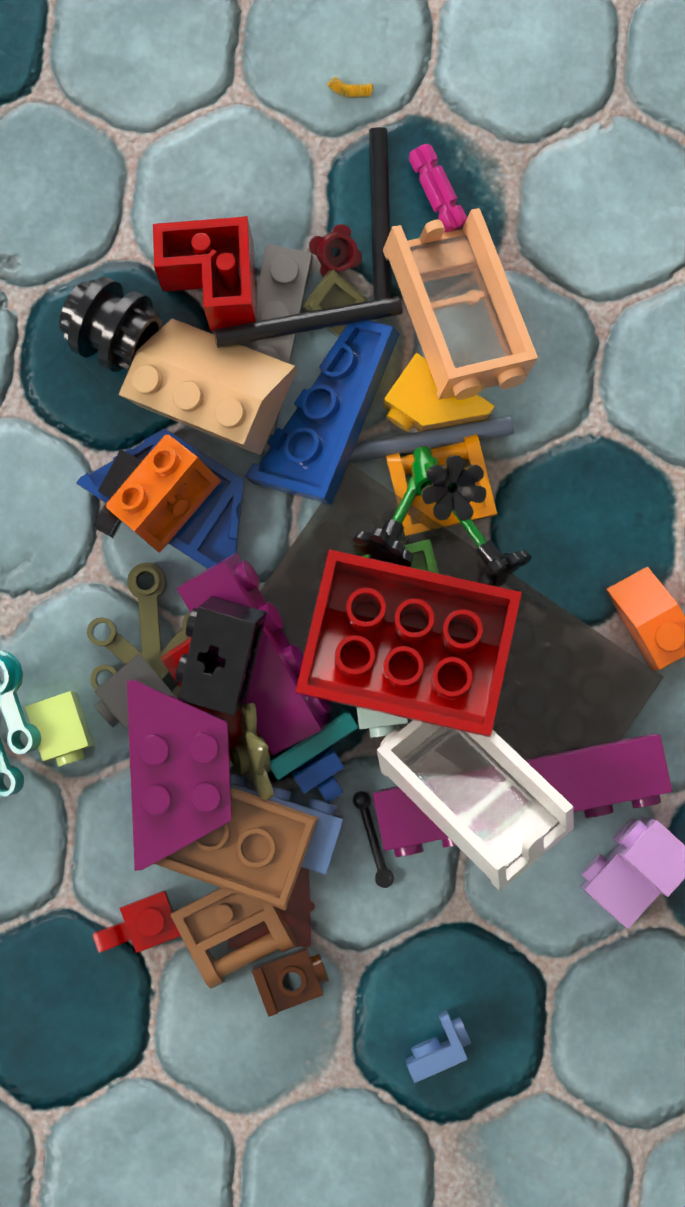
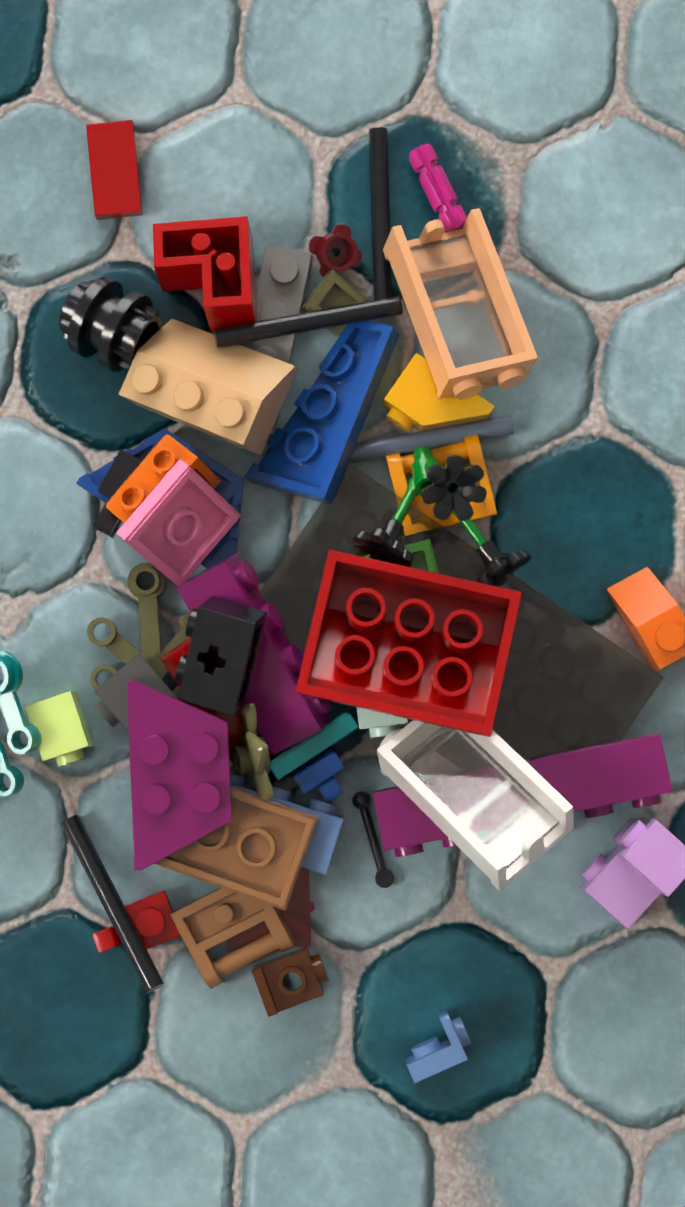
(112, 904): none -> black bar
(114, 169): none -> red tile
(179, 523): none -> bright pink tile
(361, 90): yellow leg -> none

